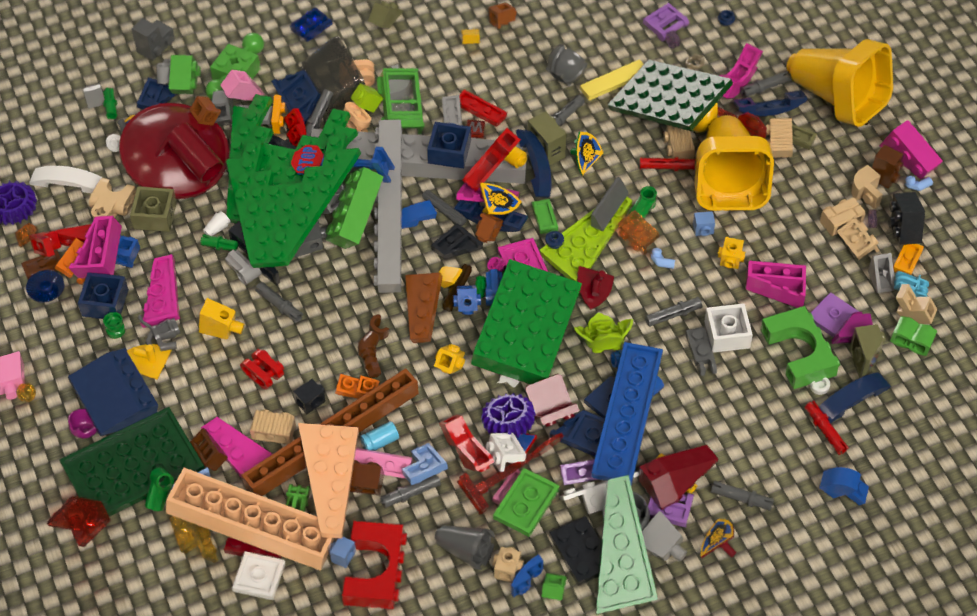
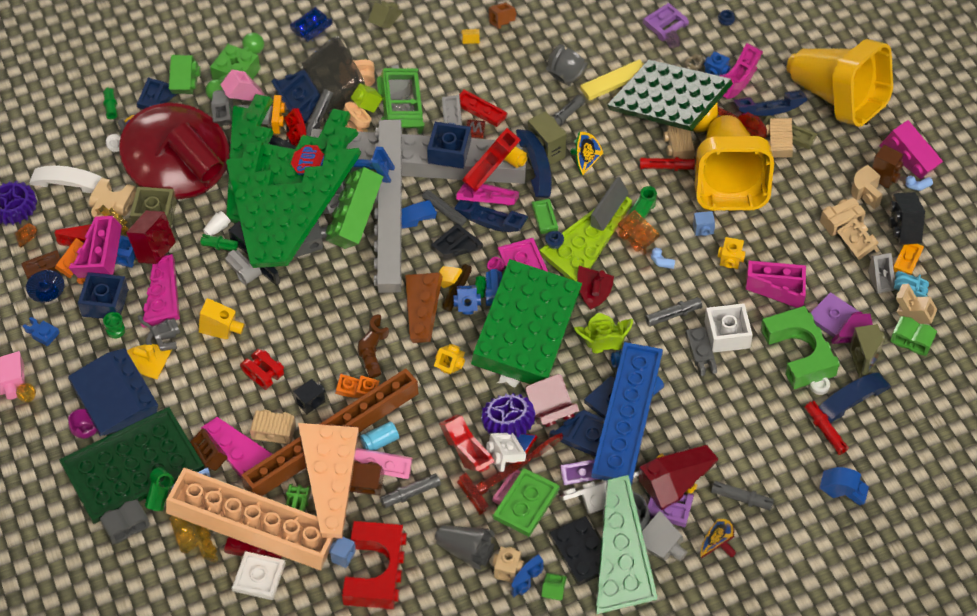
(43, 332): none -> blue plate
(45, 243): red slope -> none
(82, 517): clear red bracket -> none
(93, 95): light grey slope -> none
(111, 212): none -> clear yellow plate
(125, 521): none -> dark grey brick
(151, 237): none -> dark red brick
(152, 38): dark grey brick -> none
(163, 71): light grey piece -> none
(204, 111): dark orange brick -> none
(285, 307): dark grey pin -> none
(427, 464): medium blue plate -> none
(488, 227): dark orange brick -> none
(498, 200): shield -> none
(717, 64): none -> blue brick
(759, 86): dark grey pin -> none
(872, 218): tile -> none

